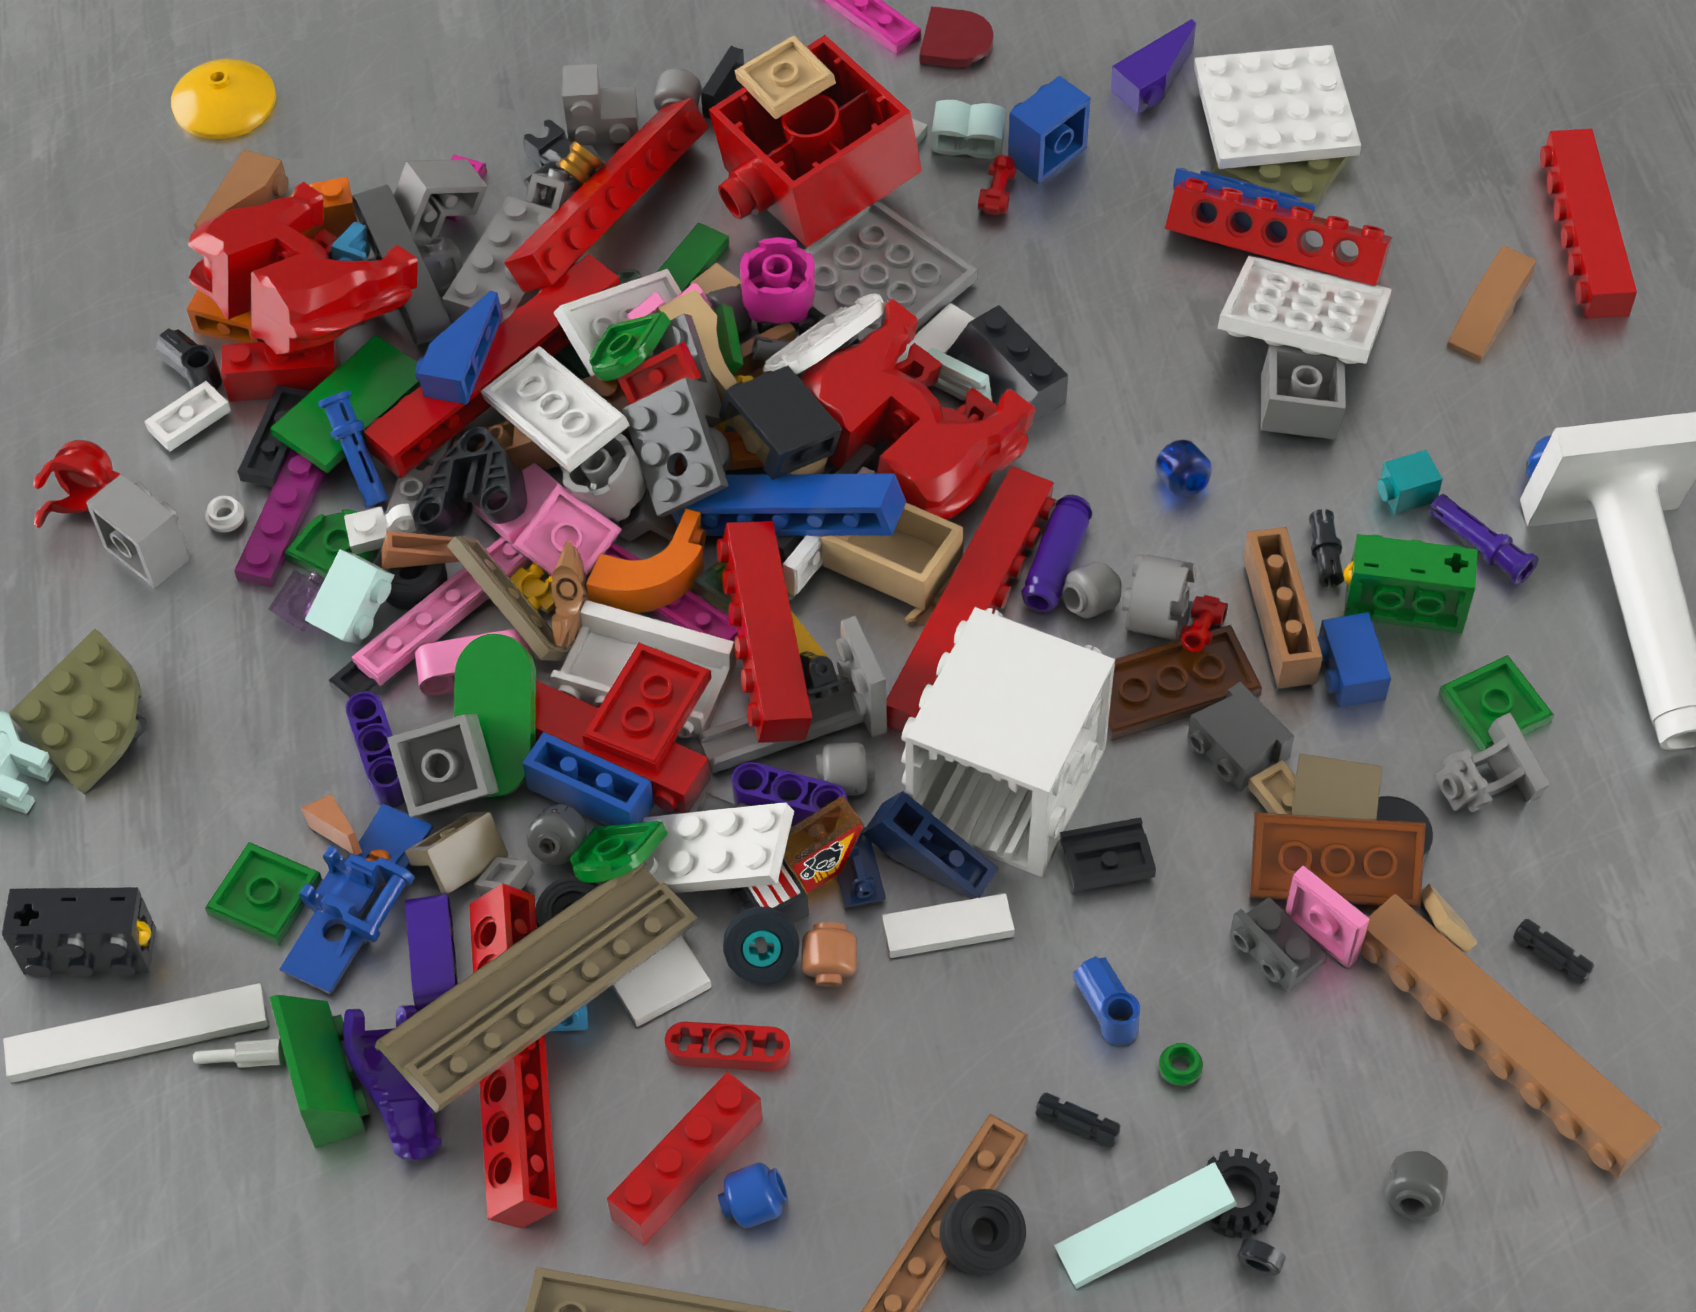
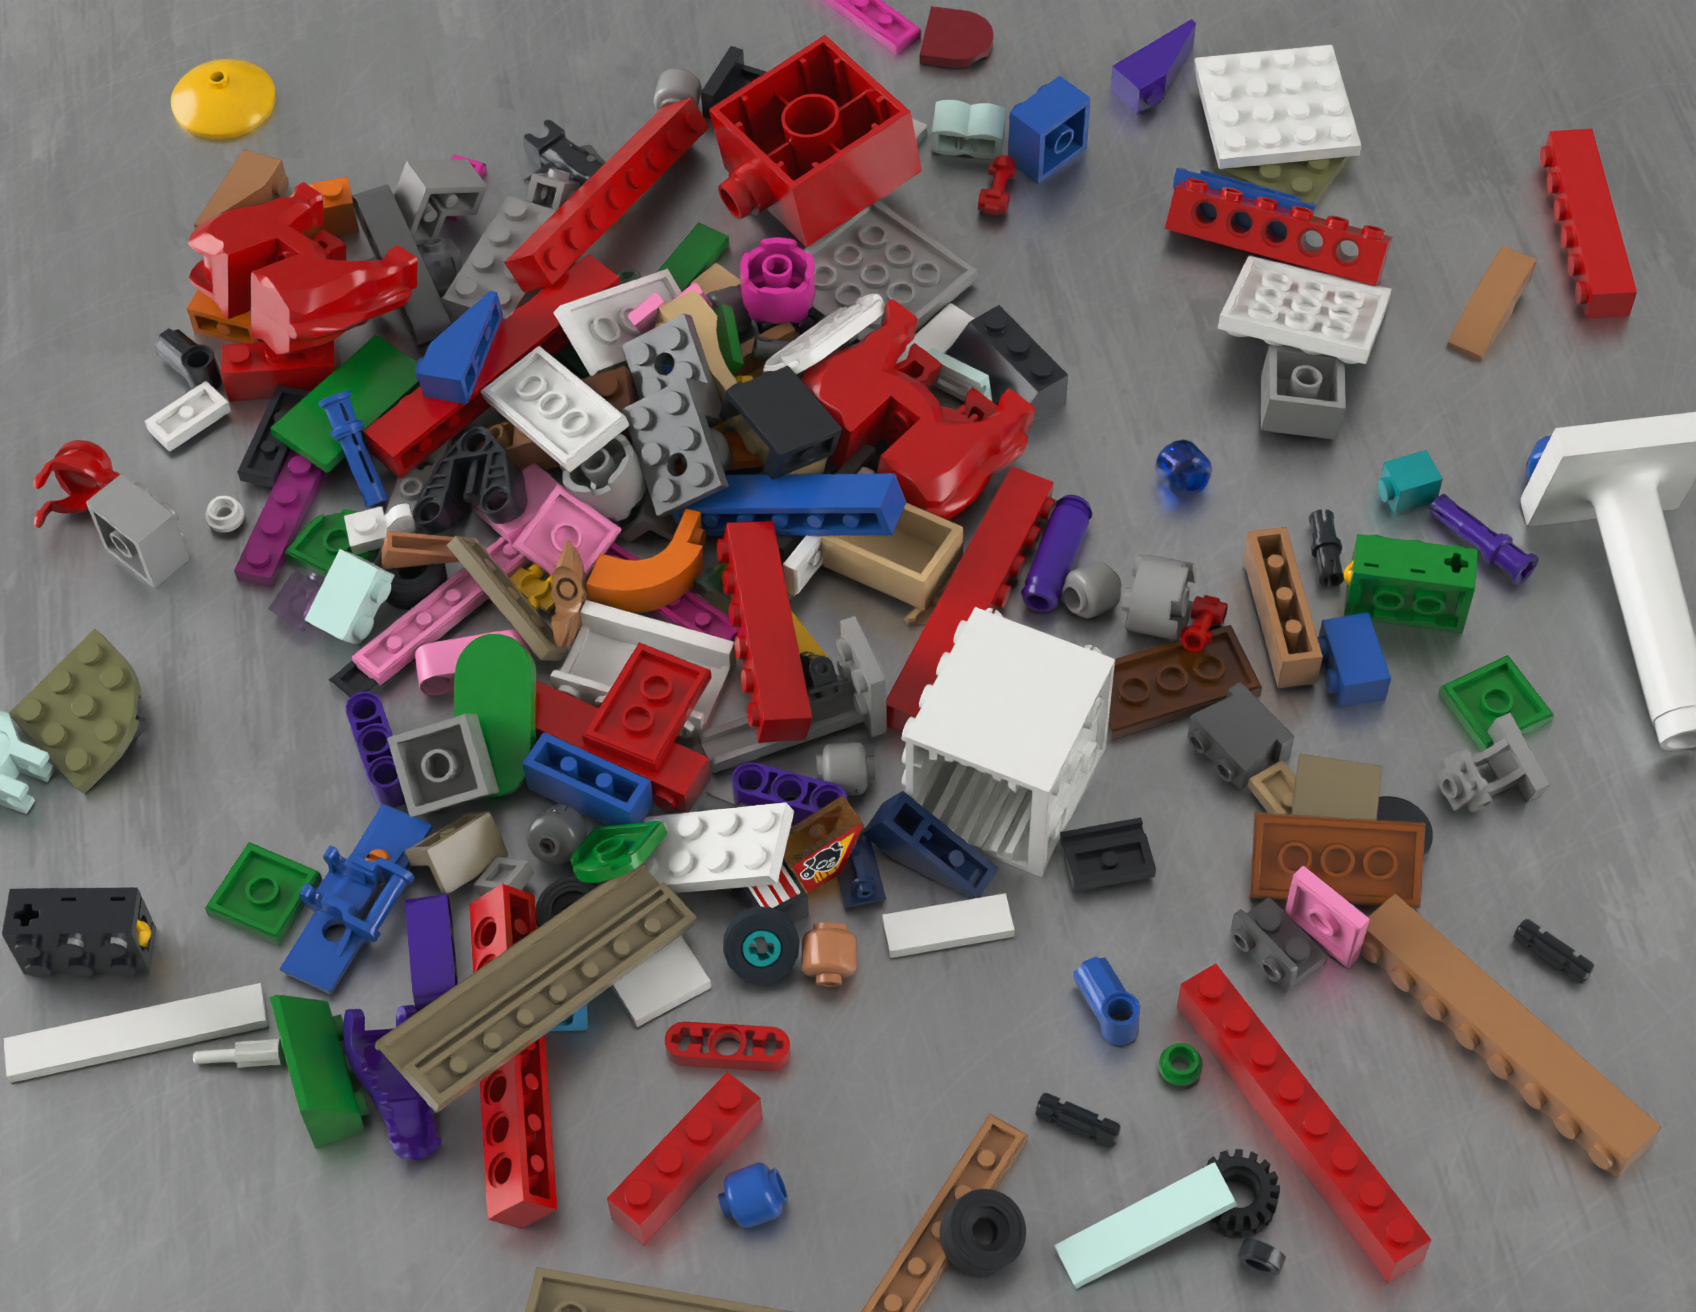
(329, 821): nougat piece -> none
(352, 244): dark azure bracket -> none
(579, 163): pearl gold wheel -> none
(595, 113): light grey brick -> none
(627, 345): green tile -> none
(659, 373): red plate -> none
(785, 77): tan tile -> none
(1303, 1124): none -> red brick
(1417, 1184): dark grey head -> none
(1447, 920): tan tile -> none

